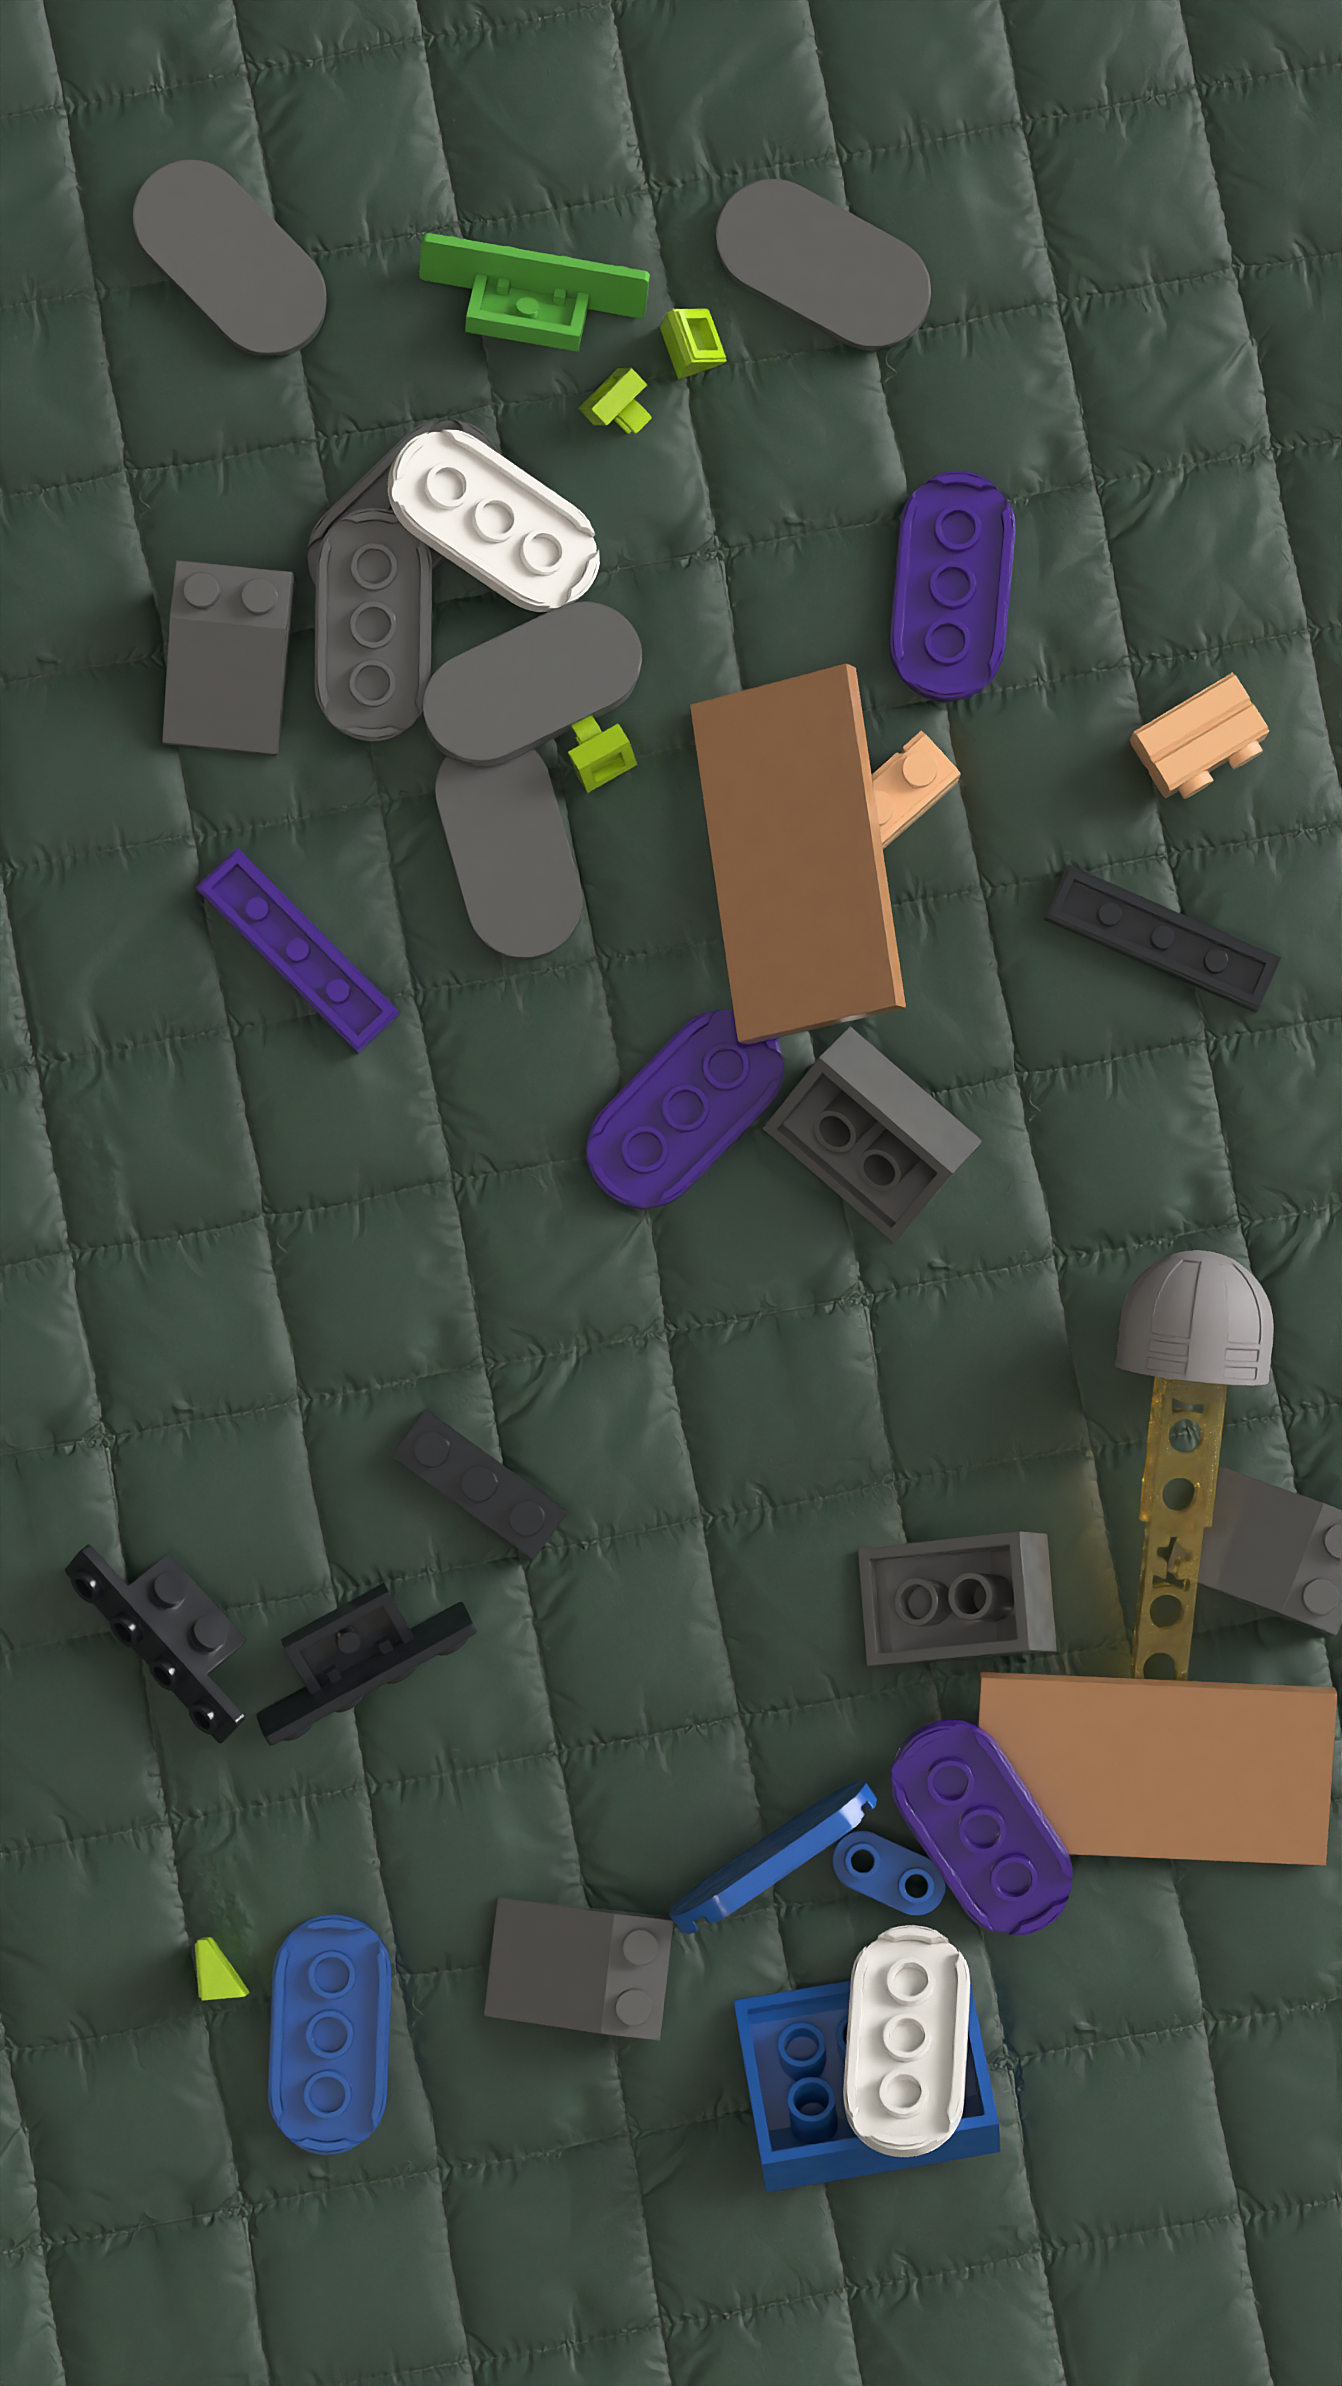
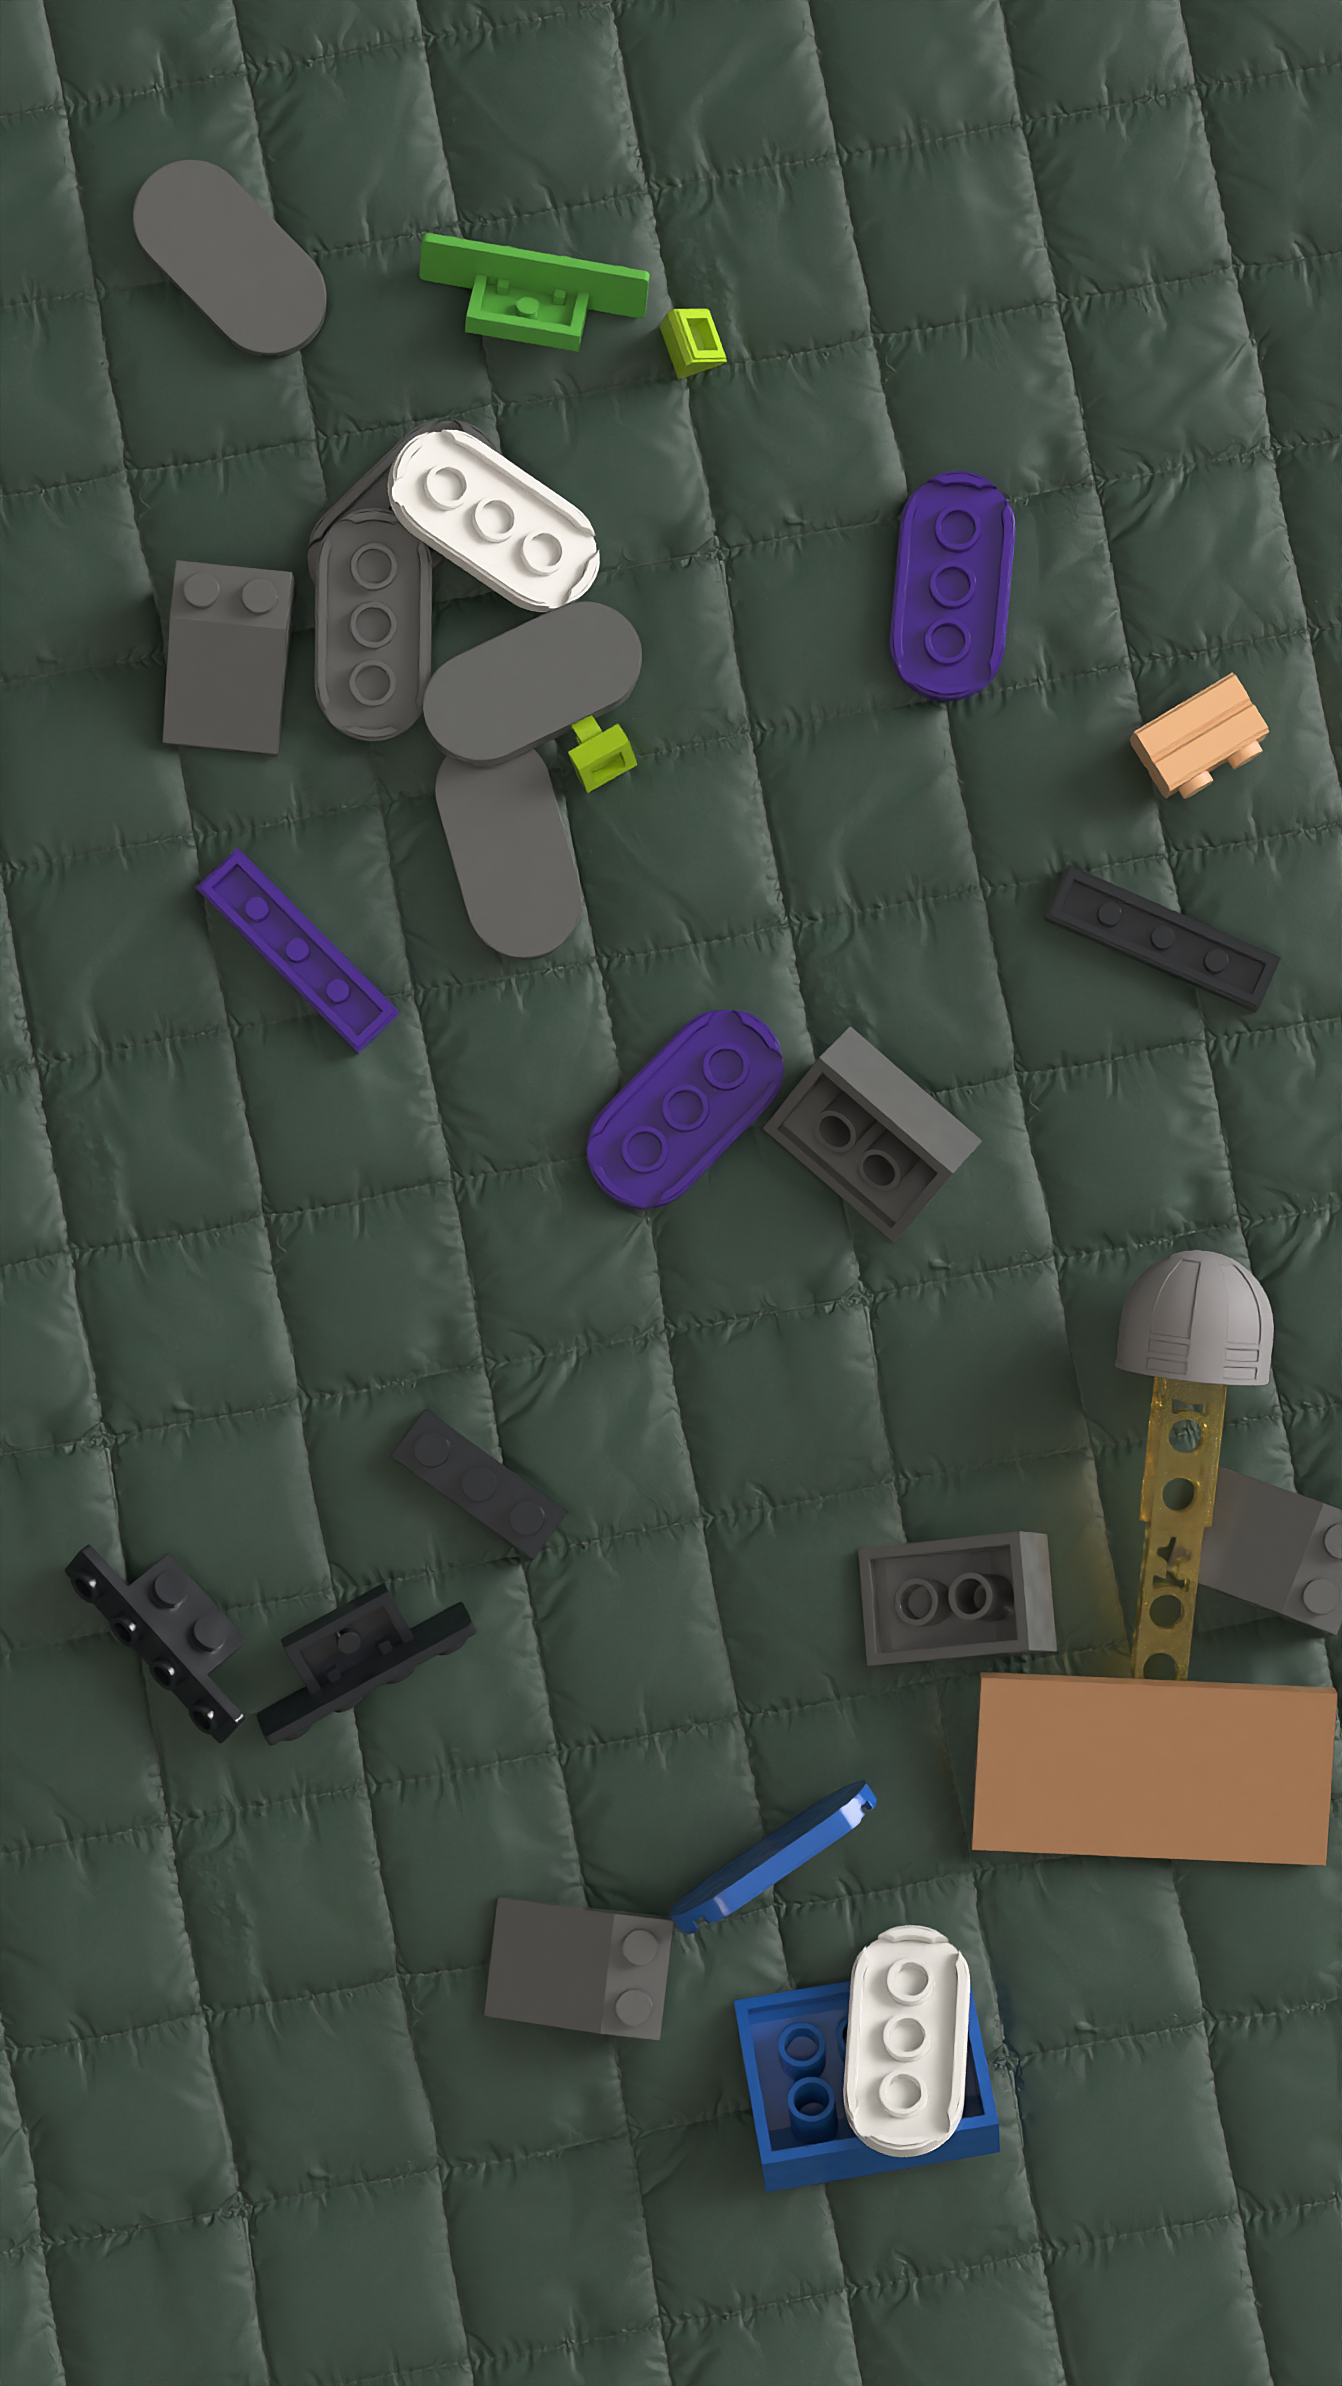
(215, 1973): lime slope -> none
(330, 2034): blue tile -> none
(616, 402): lime tile -> none
(797, 855): medium nougat tile -> none
(823, 264): dark grey tile -> none
(888, 1873): blue plate -> none
(911, 785): light nougat brick -> none
(981, 1827): dark purple tile -> none

